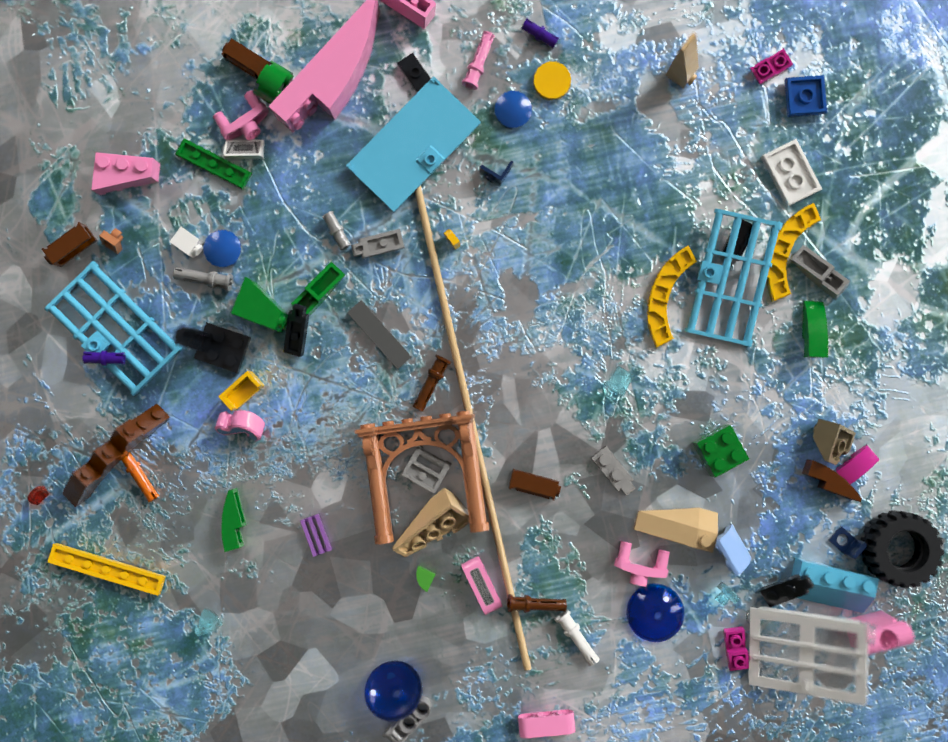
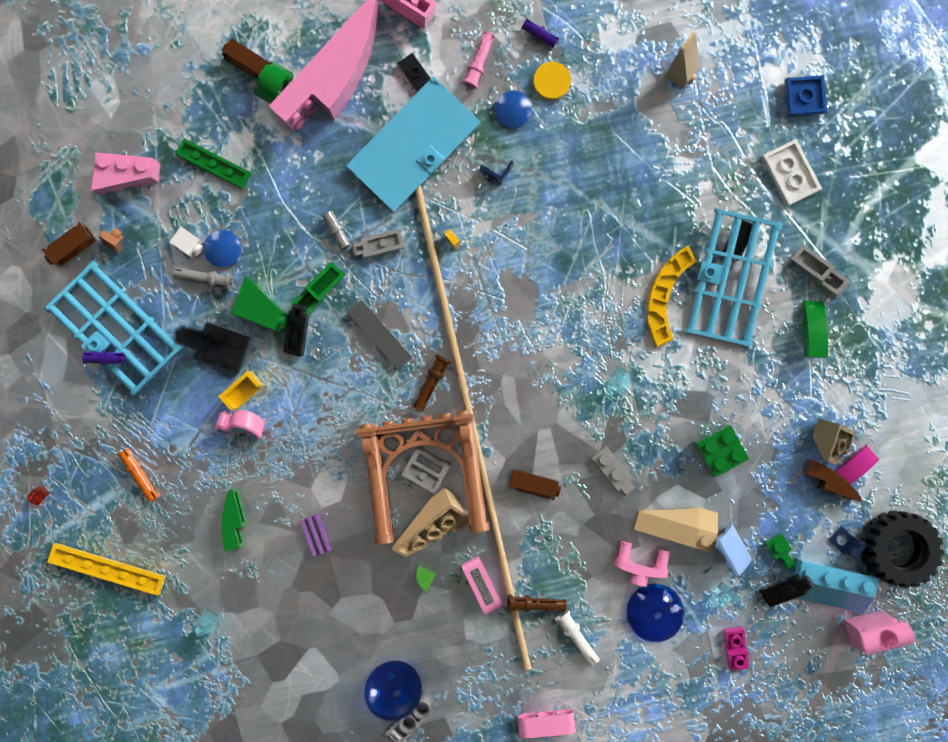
(107, 456): reddish brown arch -> none
(244, 149): slope -> none
(247, 123): bright pink connector -> none
(771, 66): dark pink slope -> none
(779, 548): none -> green plate
(791, 230): yellow tile -> none
(810, 653): door -> none

